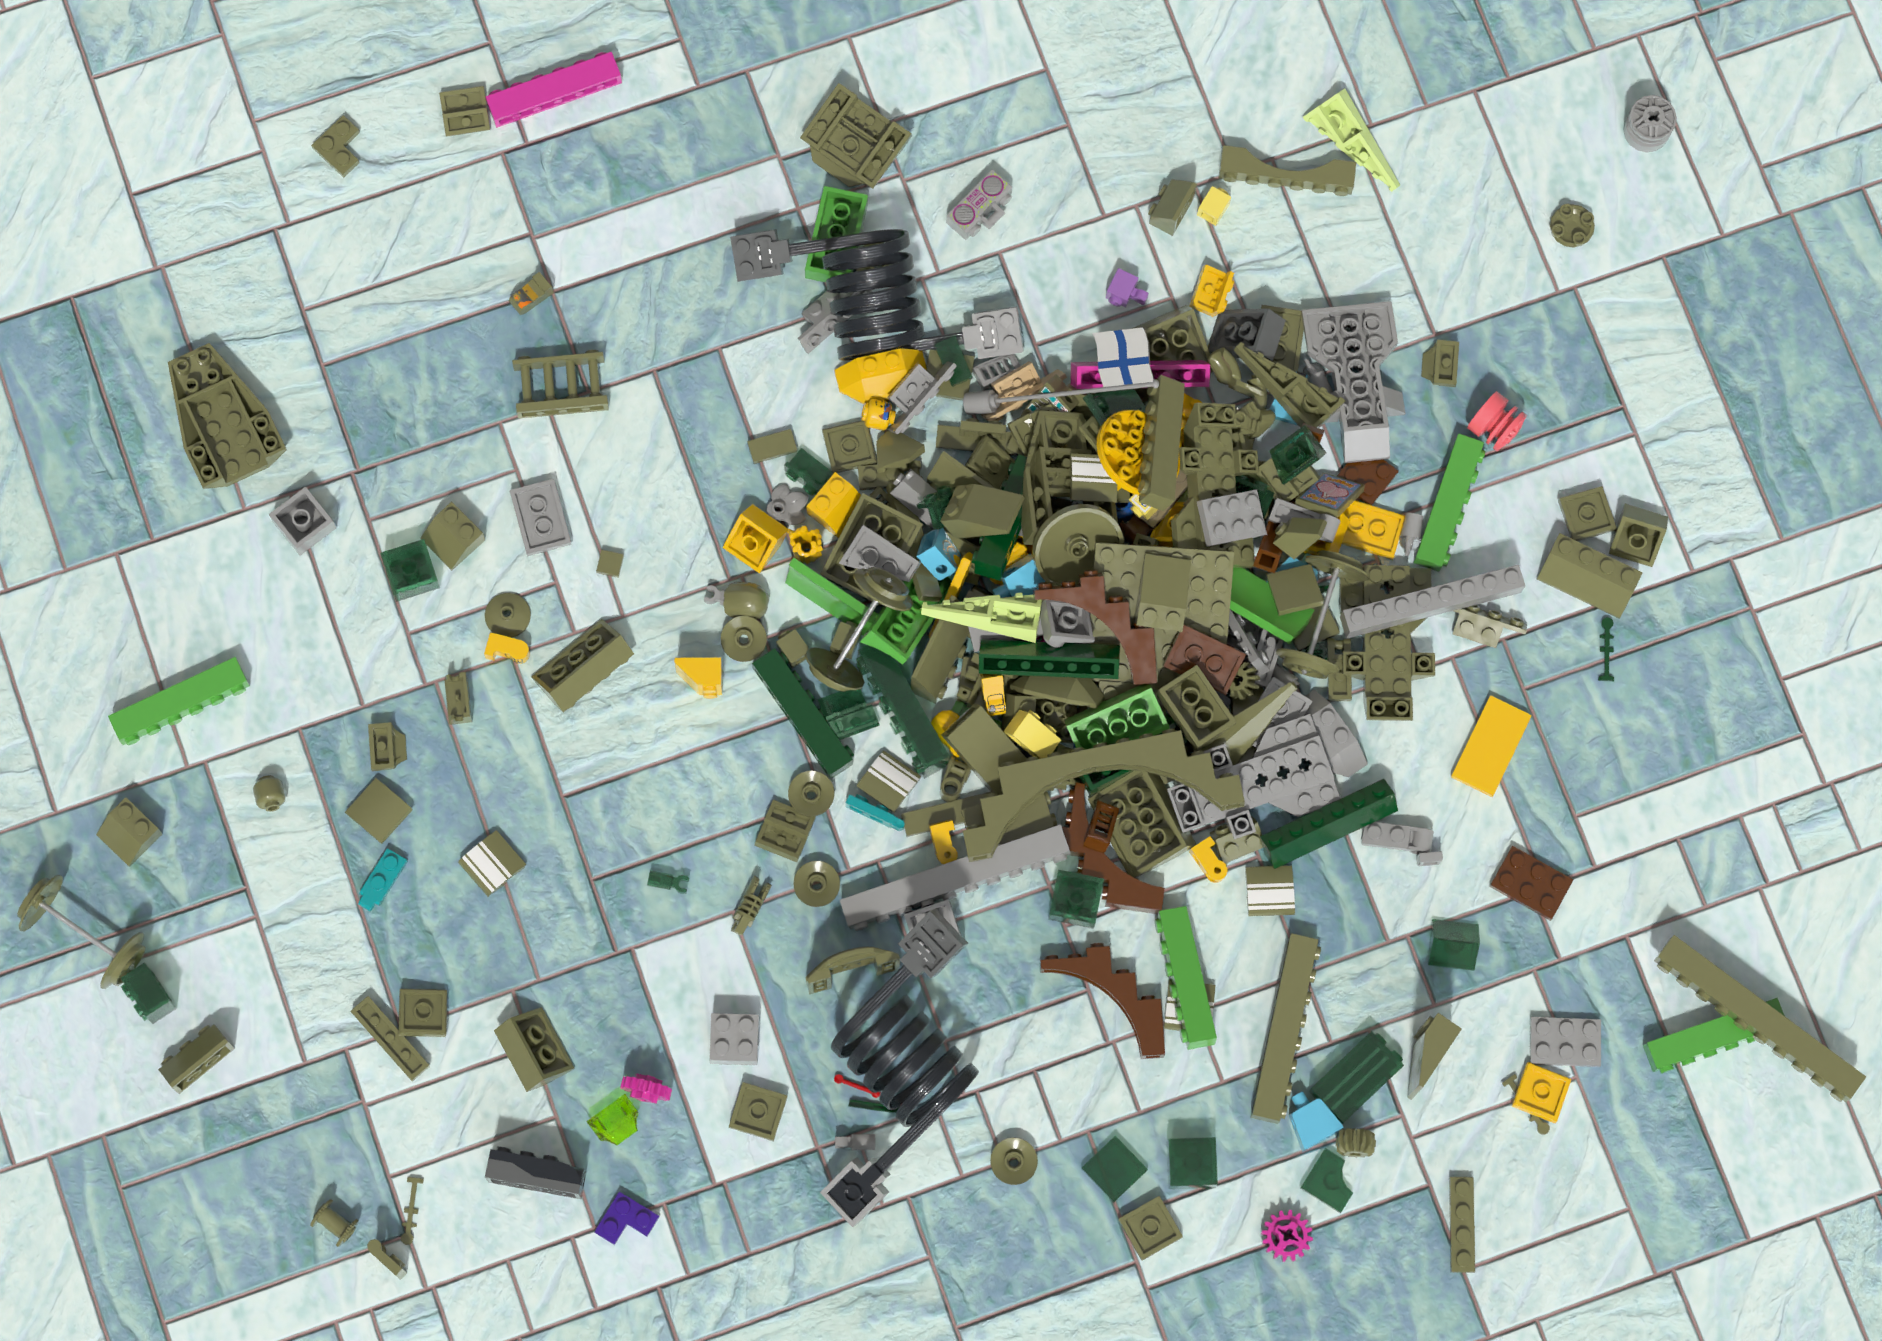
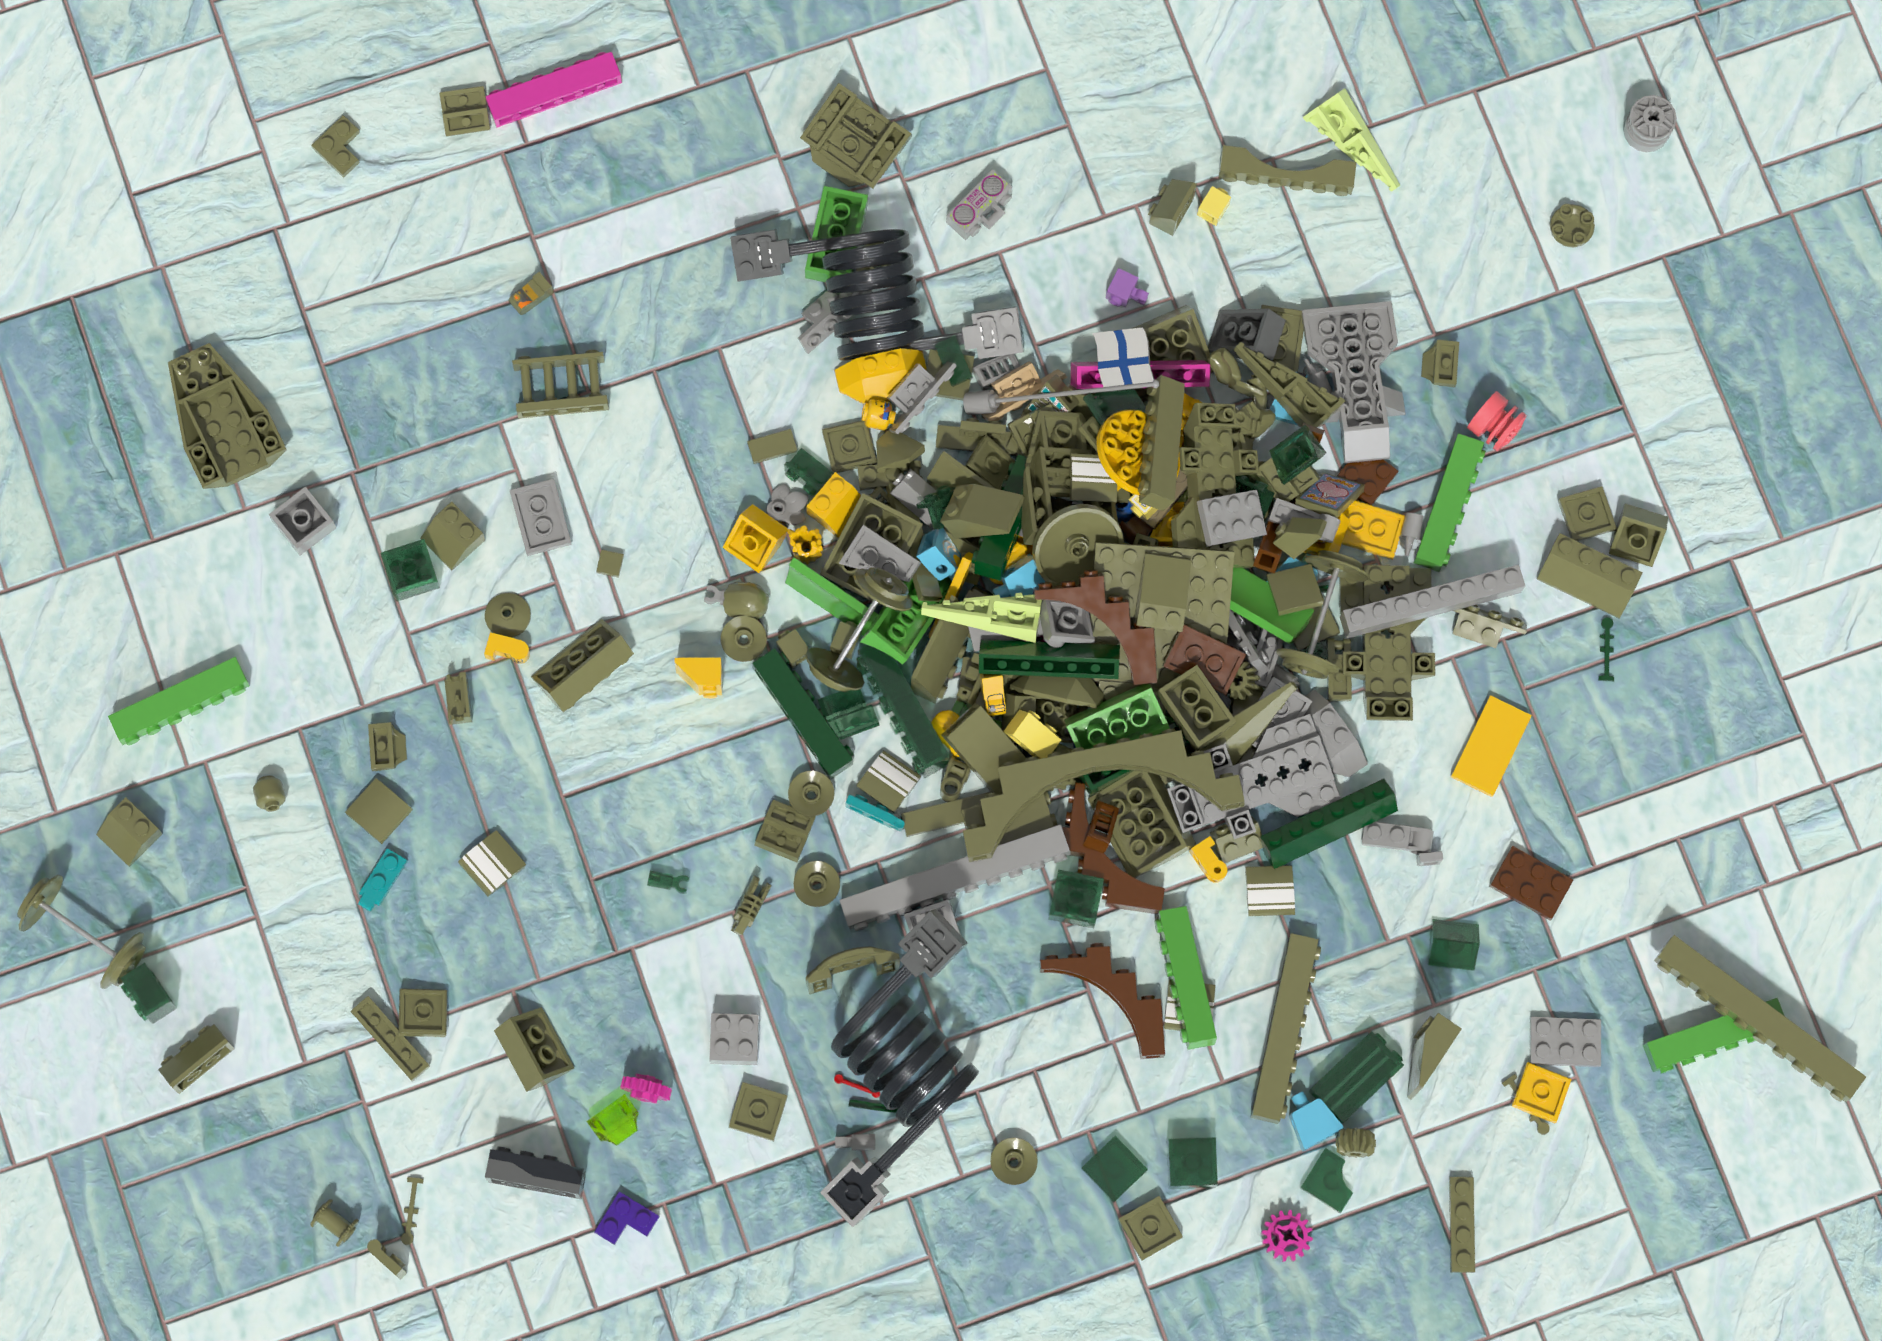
(942, 842): yellow leg -> none
(1212, 291): yellow bracket -> none

